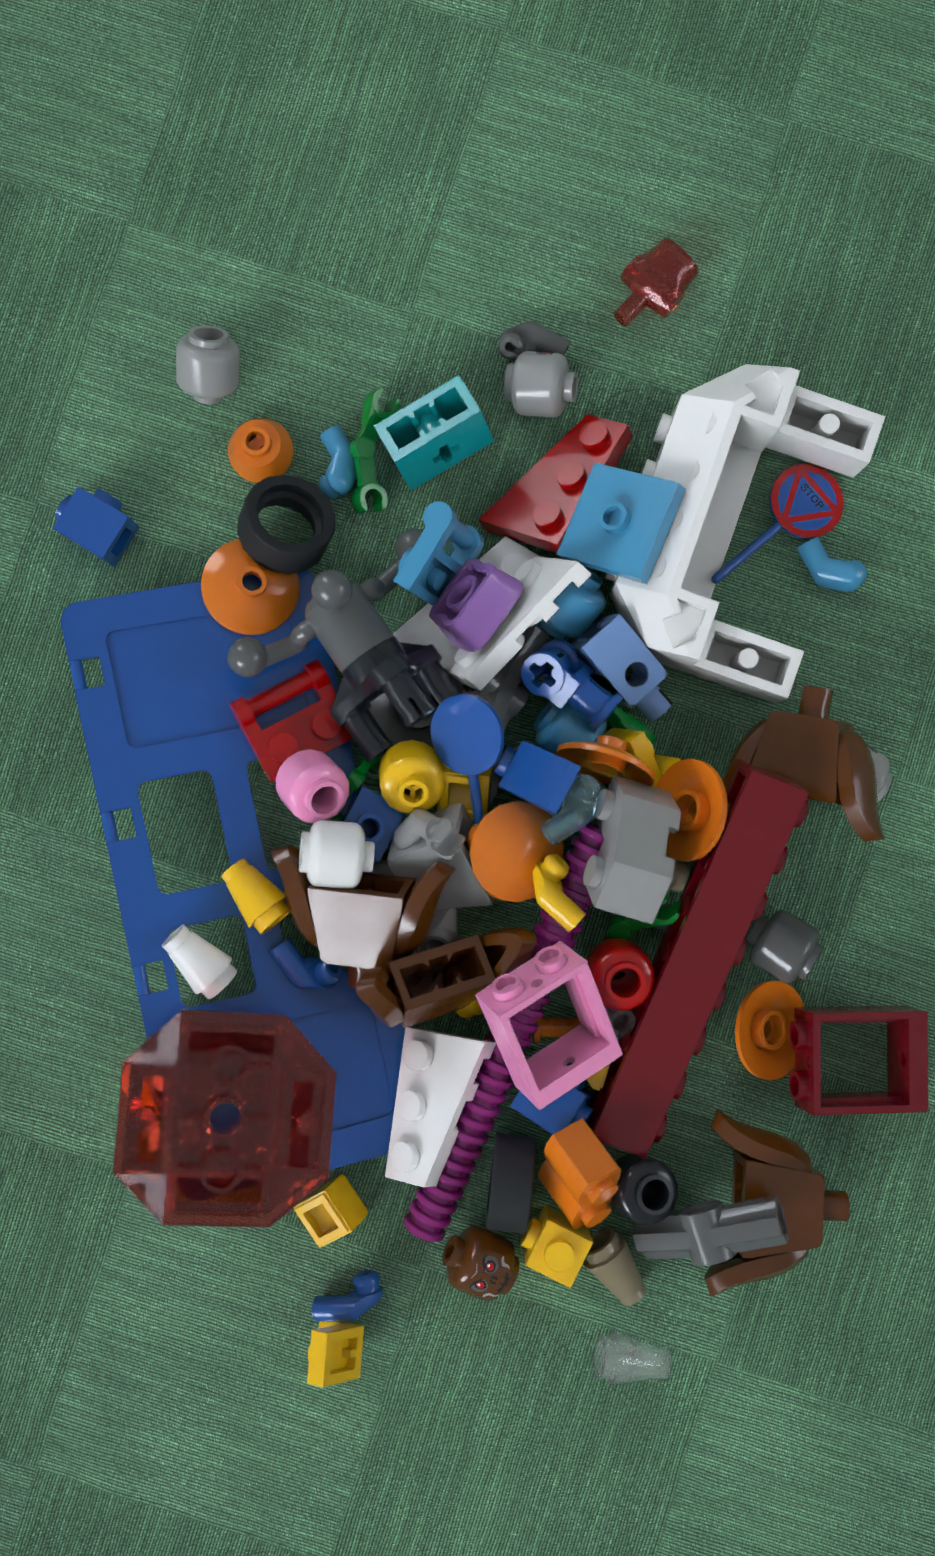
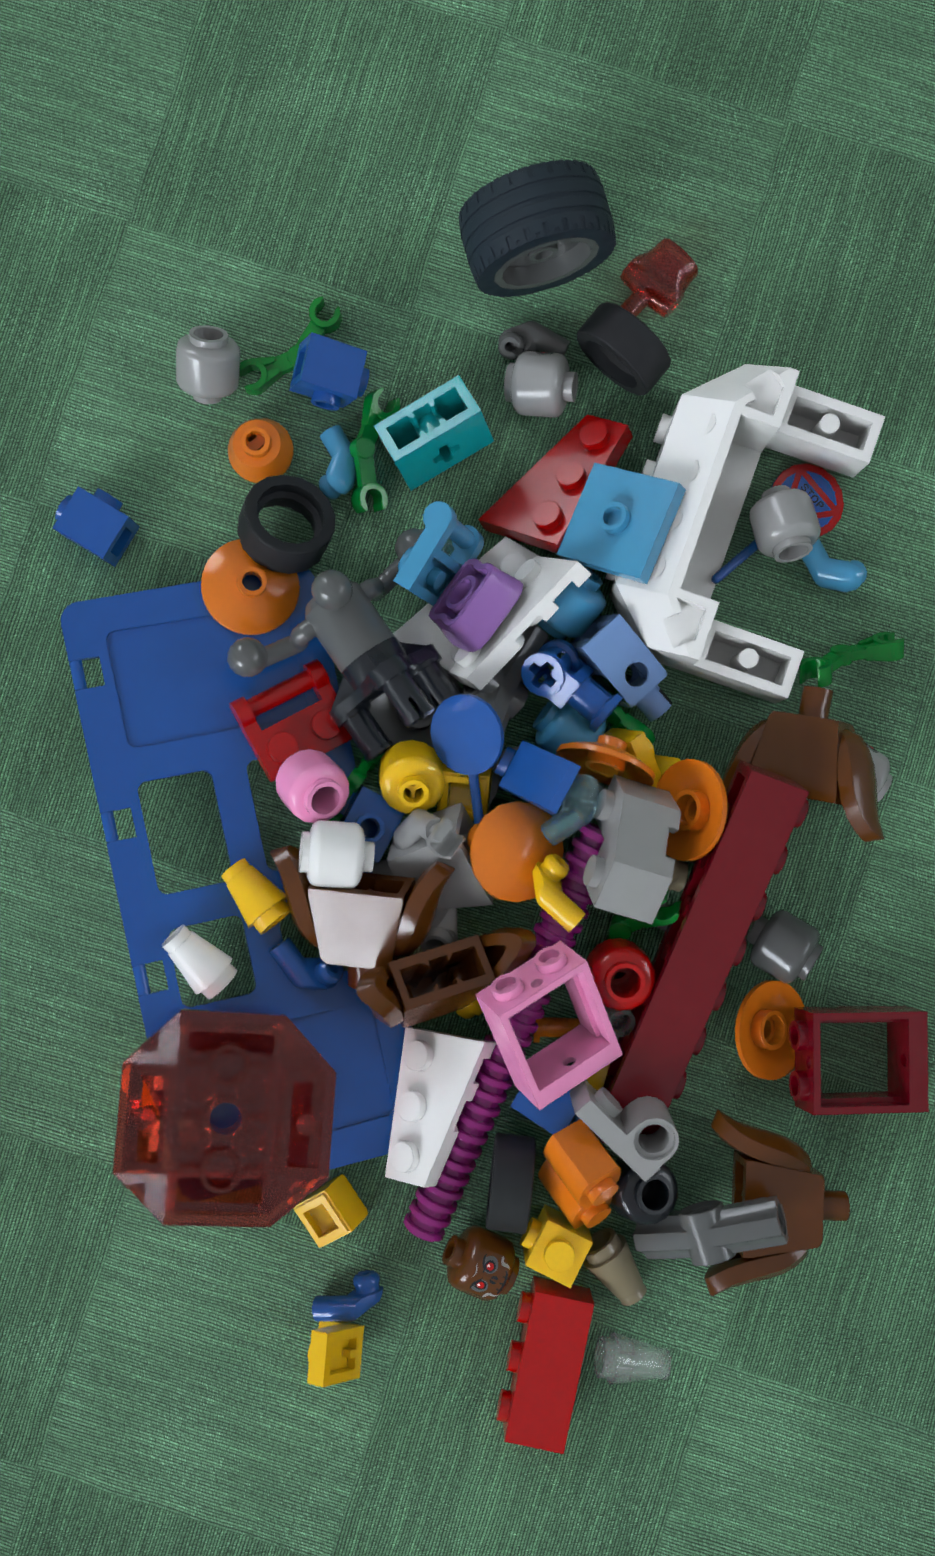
(274, 367): none -> green piece
(329, 372): none -> blue brick
(537, 228): none -> black wheel
(545, 1364): none -> red brick
(622, 1127): none -> light grey plate
(623, 348): none -> black tyre
(784, 524): none -> light grey head
(877, 647): none -> green piece

